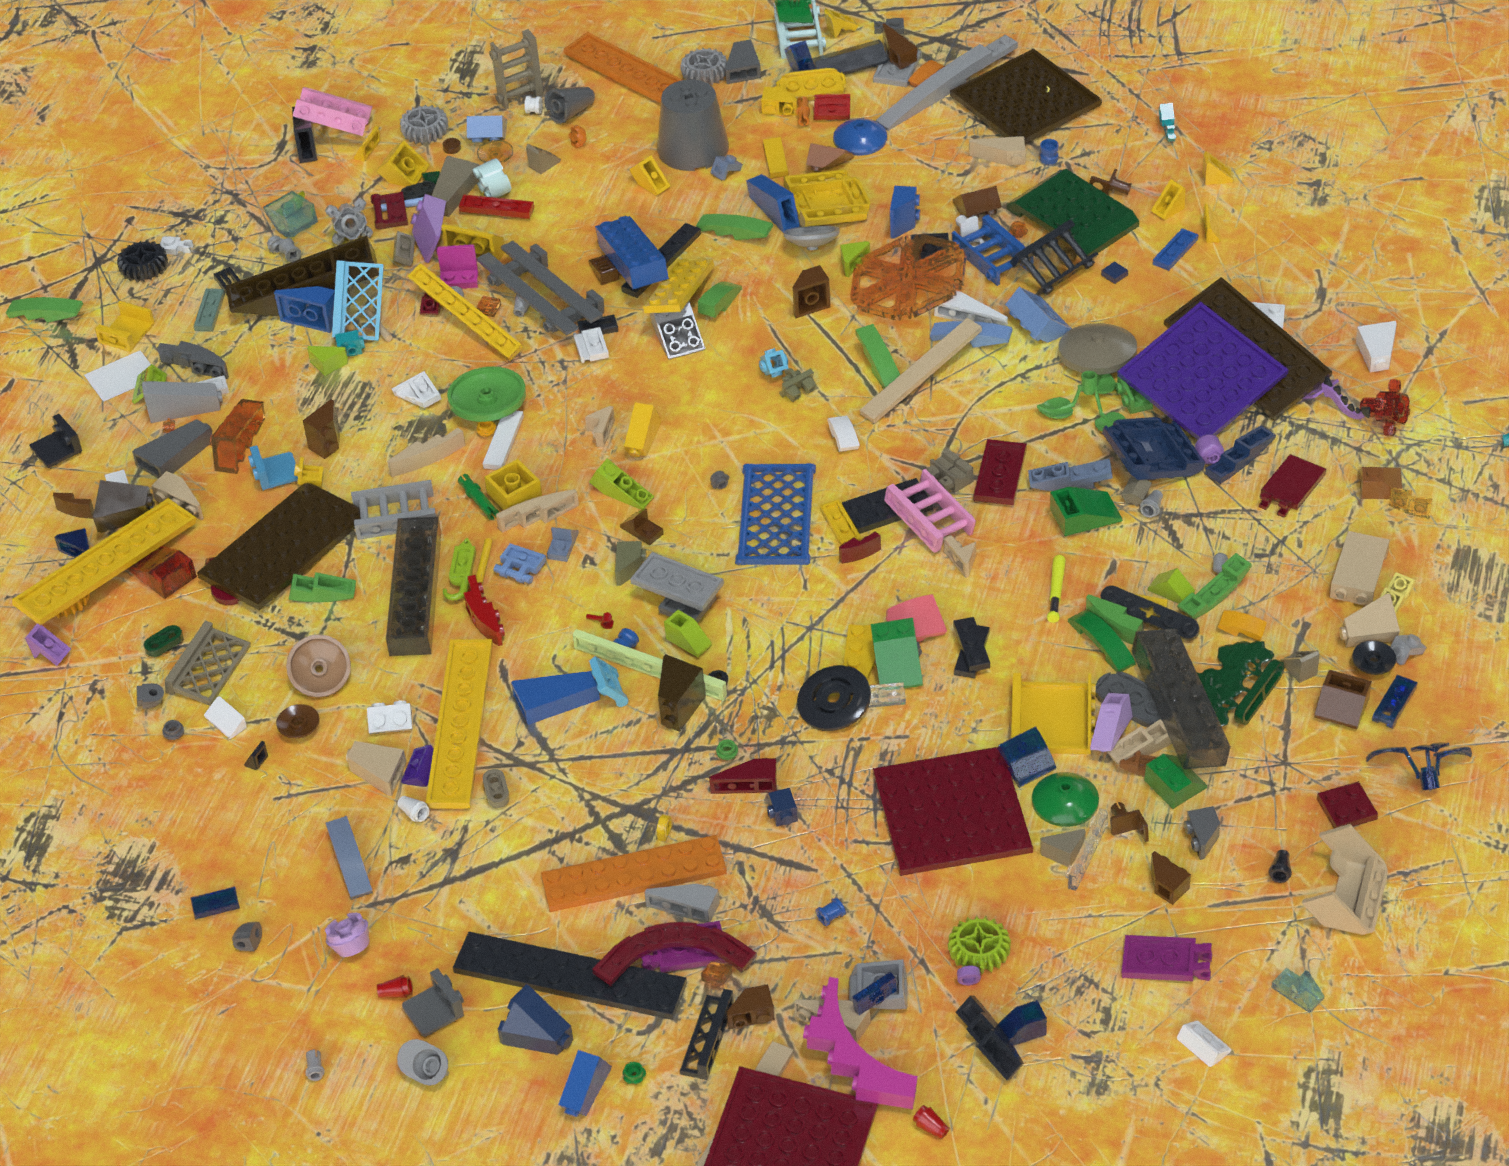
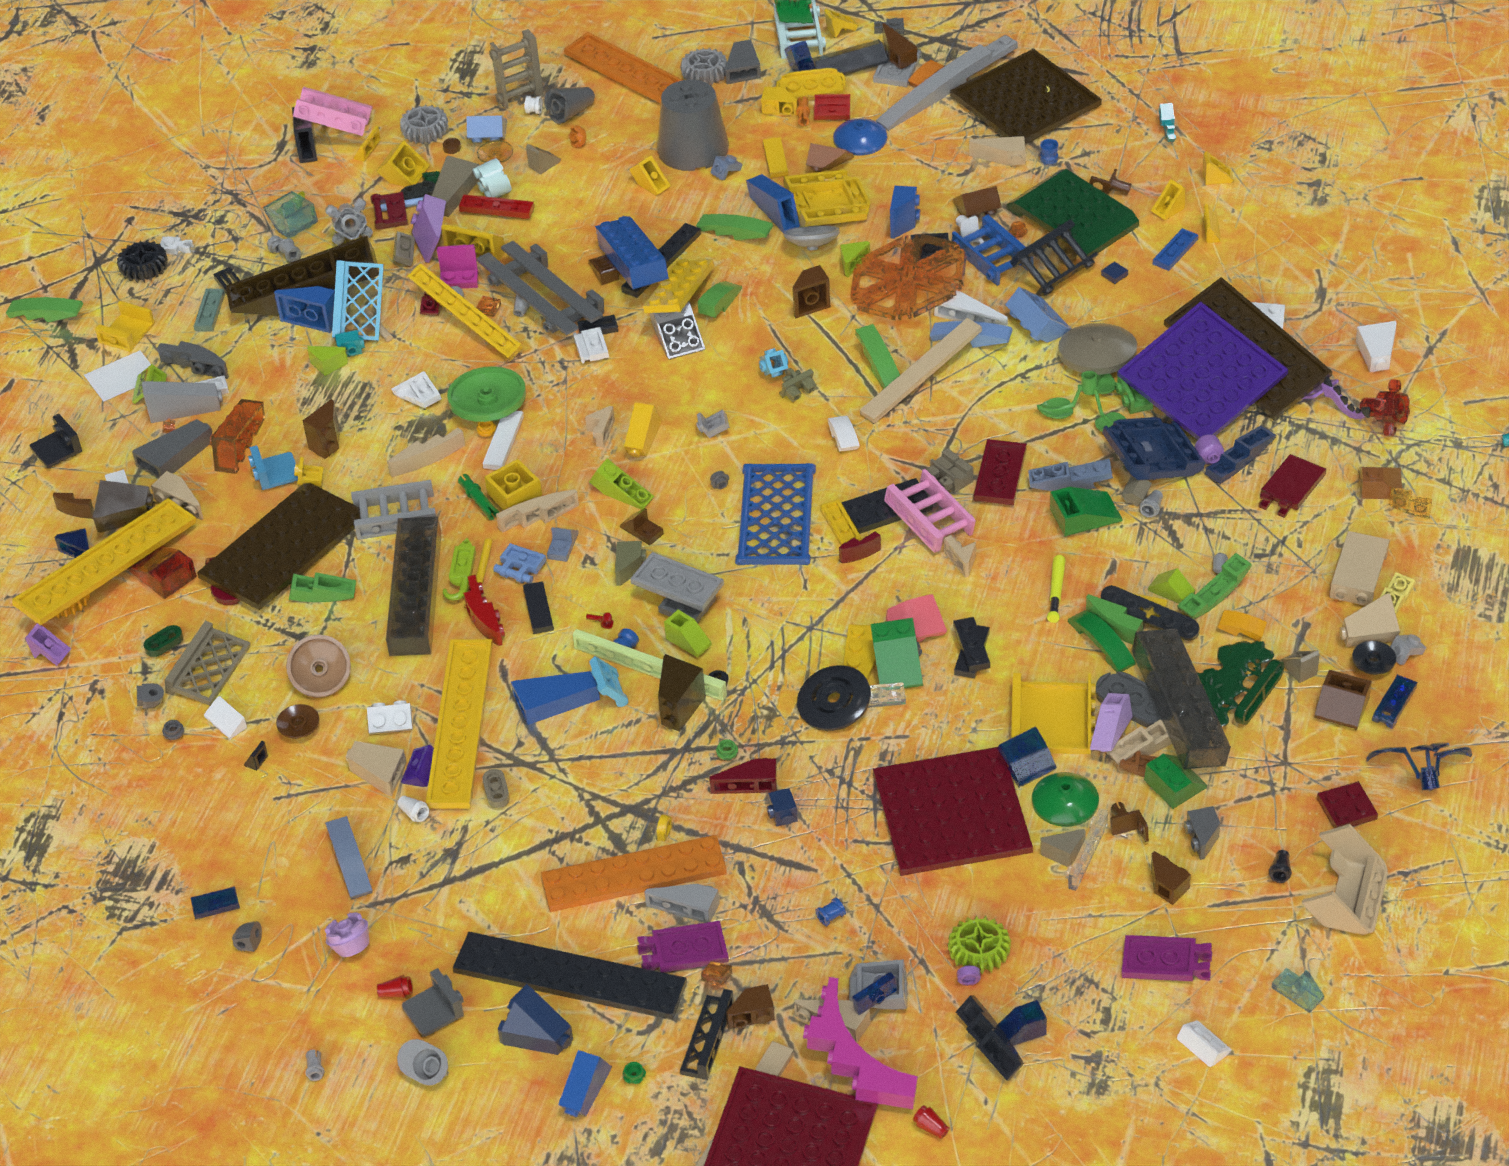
(538, 607): none -> black tile
(673, 935): dark red plate -> none
(714, 424): none -> light grey bracket

